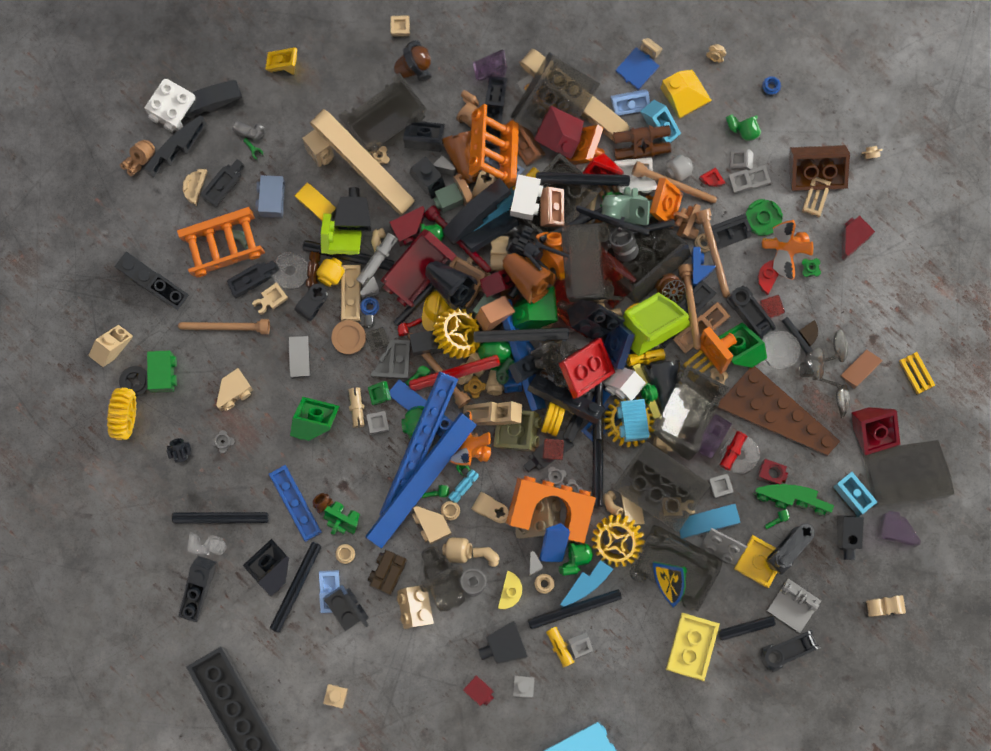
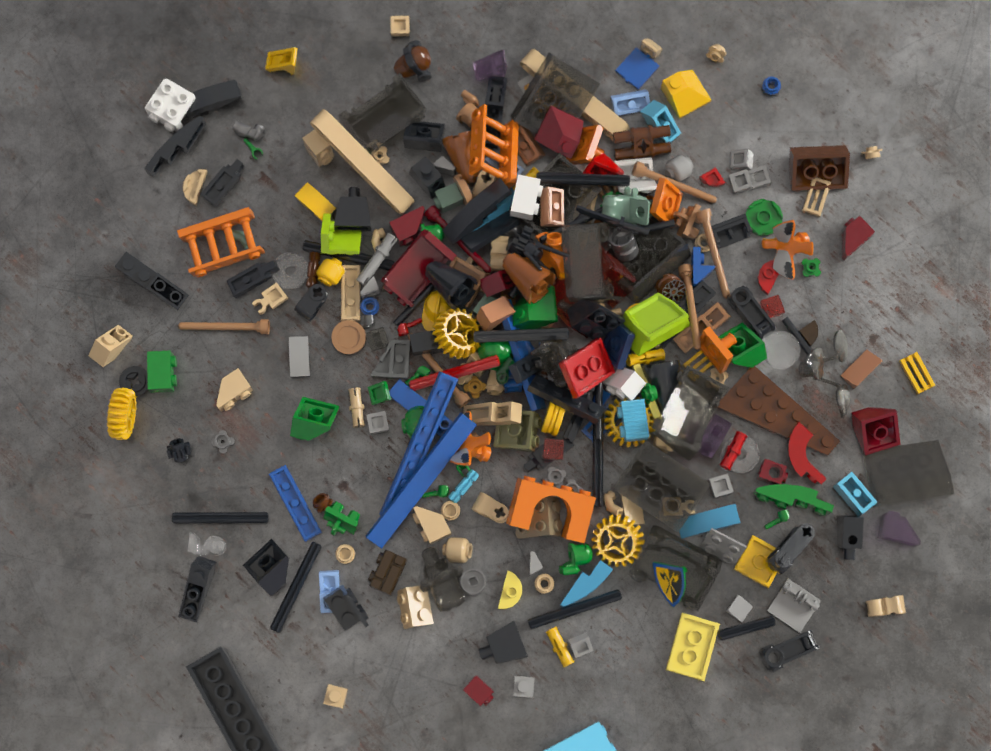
(139, 155): medium nougat piece -> none
(271, 196): sand blue brick -> none
(488, 553): tan arm -> none
(554, 543): blue slope -> none
(739, 608): none -> light grey slope
(748, 128): green piece -> none
(797, 452): none -> red arch

